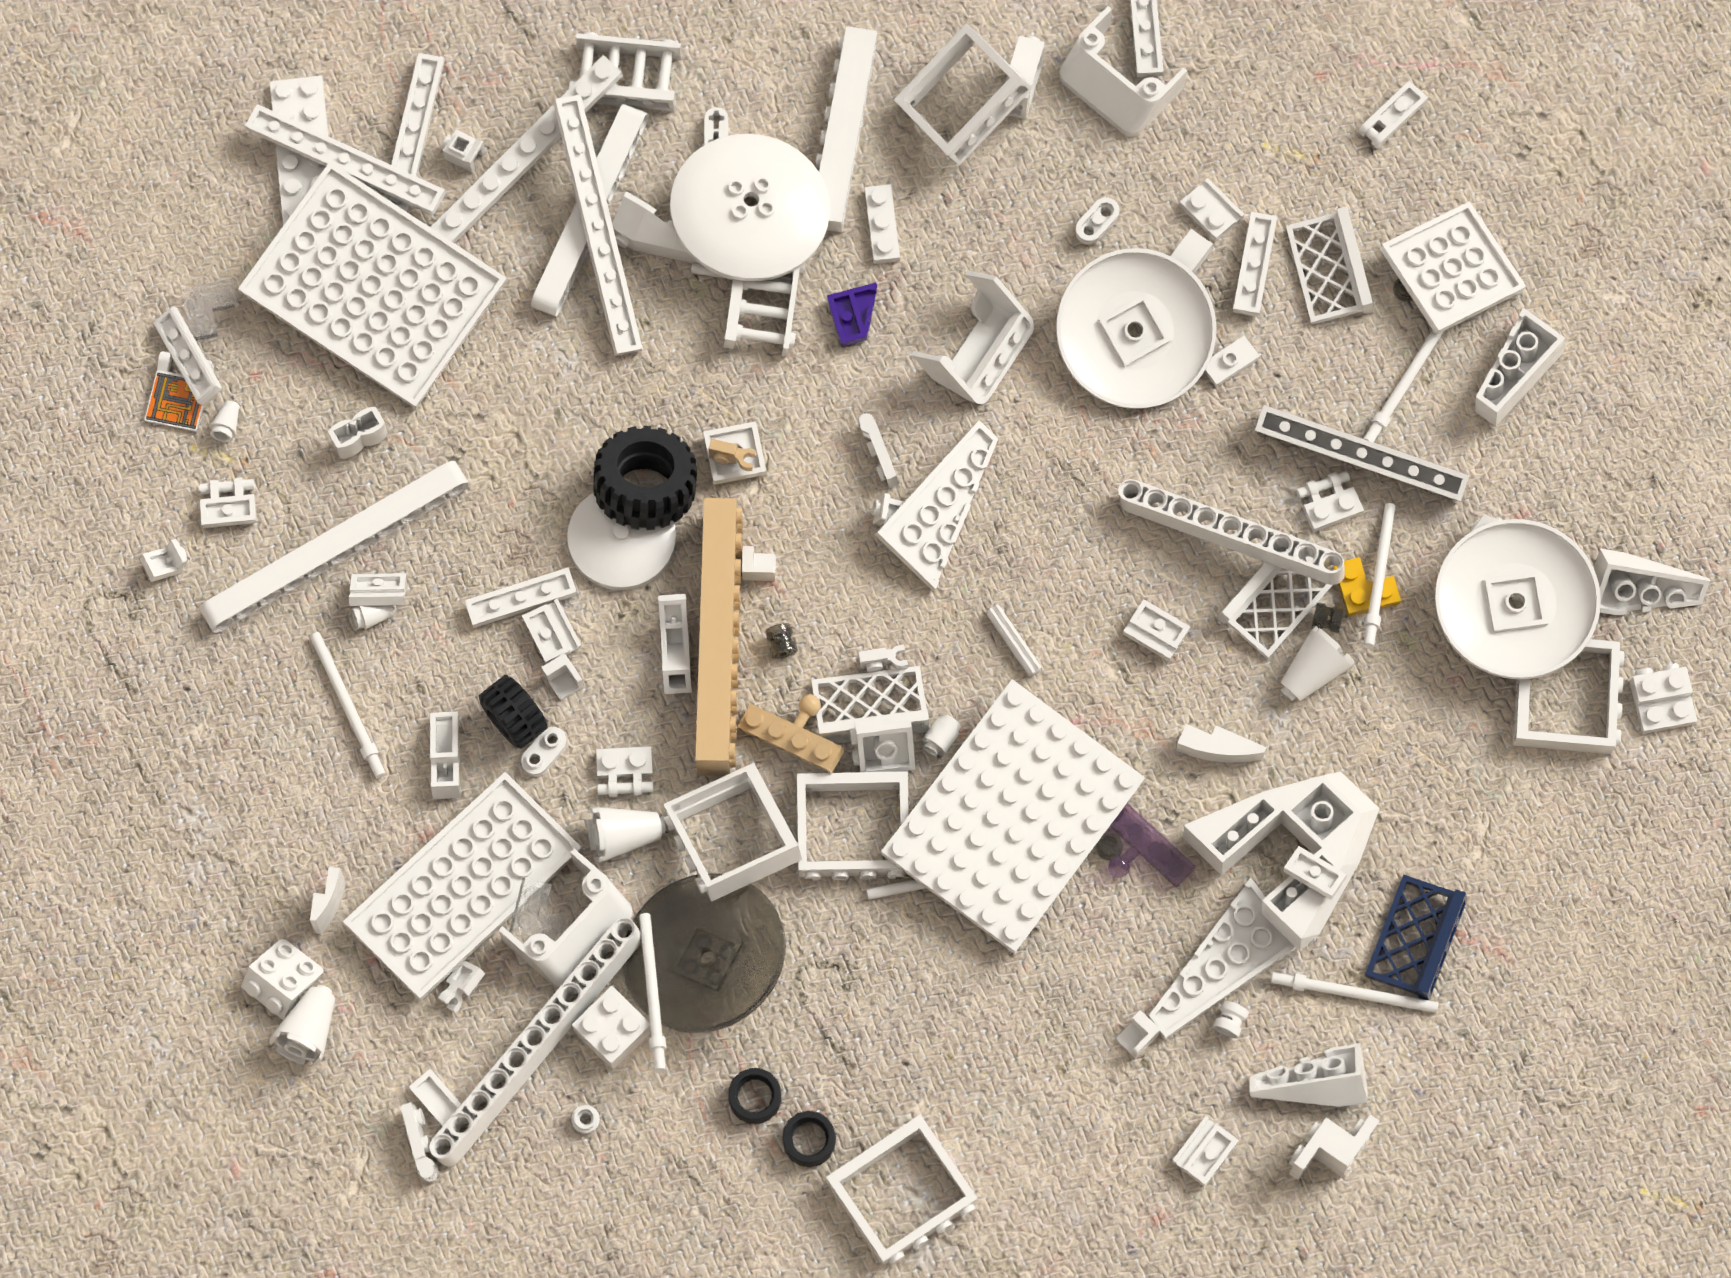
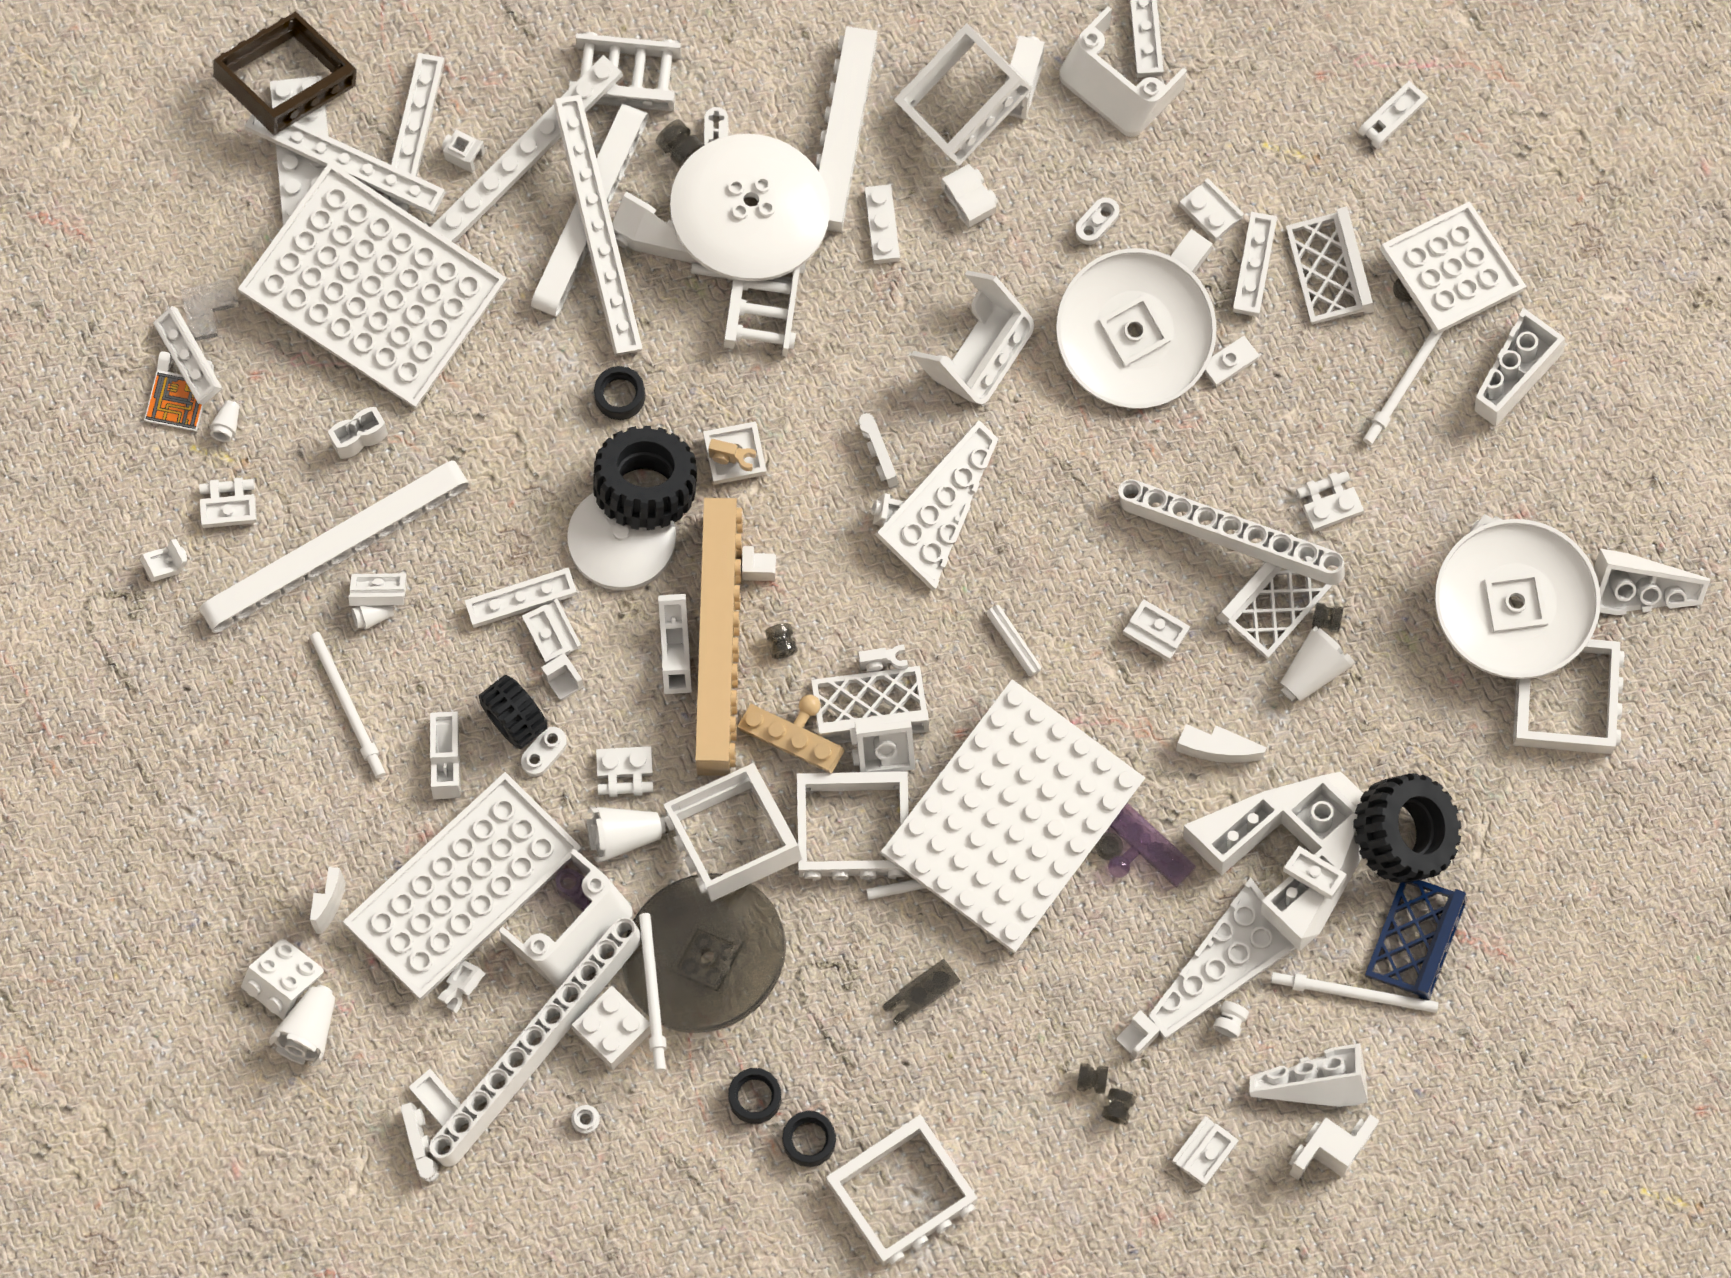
(280, 117): none -> dark brown window
(530, 913): clear plate -> none
(574, 895): none -> piece
(613, 374): none -> black tyre
(678, 141): none -> clear smoke wheel
(852, 313): dark purple wing -> none
(923, 990): none -> clear smoke hinge
(941, 735): white brick -> none
(969, 195): none -> white brick
(1092, 1078): none -> clear smoke wheel
(1119, 1105): none -> clear smoke wheel
(1357, 591): yellow plate -> none
(1362, 453): white brick -> none
(1372, 619): white bar -> none
(1434, 822): none -> black tyre
(1663, 698): white plate -> none

